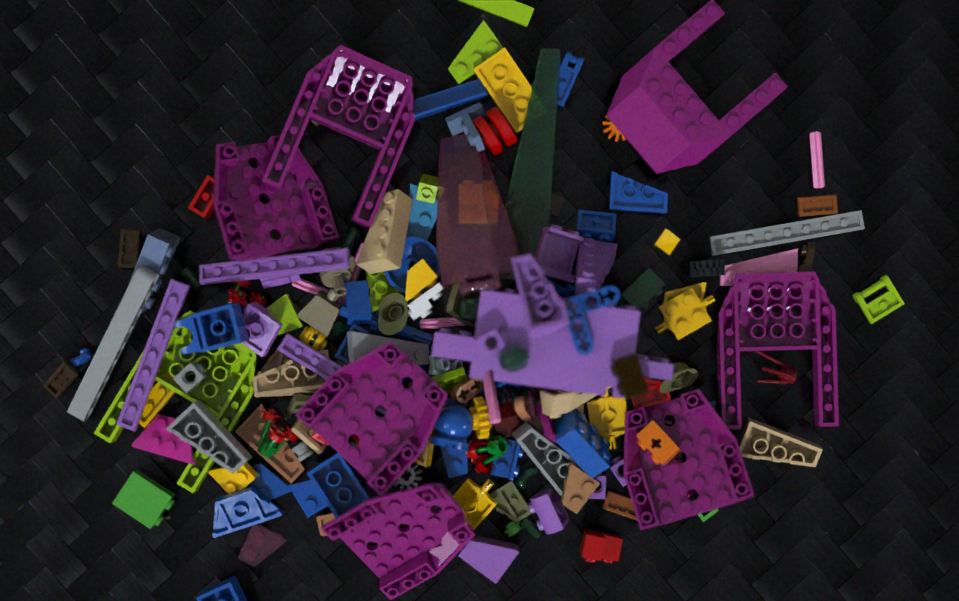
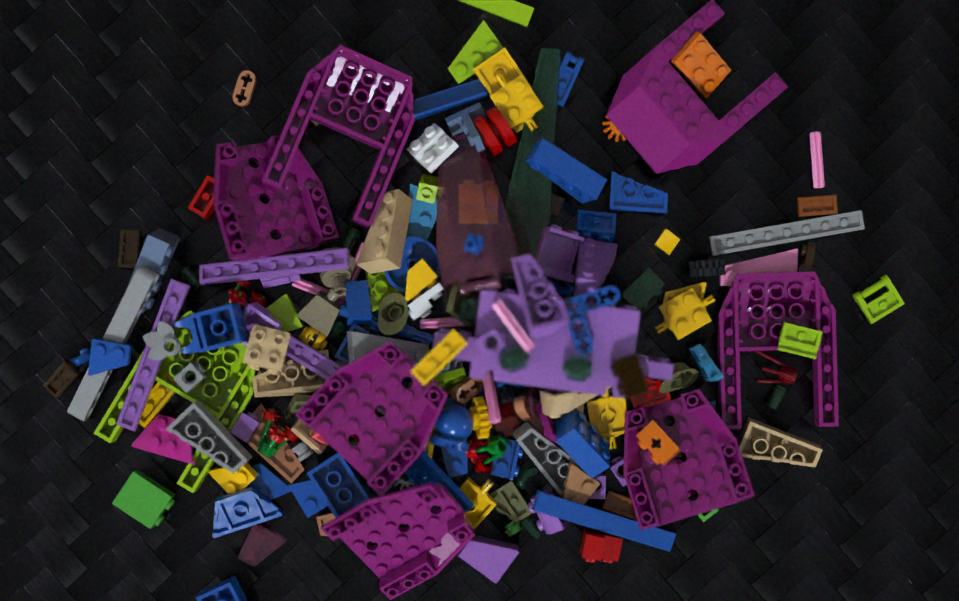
(108, 355): none -> blue wing
(159, 342): none -> light grey plate
(245, 426): none -> medium lavender brick
(249, 90): none -> nougat beam
(267, 349): none -> tan bracket
(426, 471): none -> blue wing
(432, 147): none -> white plate
(439, 357): none -> yellow plate
(474, 243): none -> blue plate
(513, 325): none -> bright pink axle
(516, 102): none -> yellow plate
(566, 171): none -> blue wedge
(577, 368): none -> head
(602, 521): none -> blue tile
(701, 65): none -> orange plate
(705, 364): none -> dark azure wing
(777, 397): none -> clear green pin
(799, 340): none -> lime plate

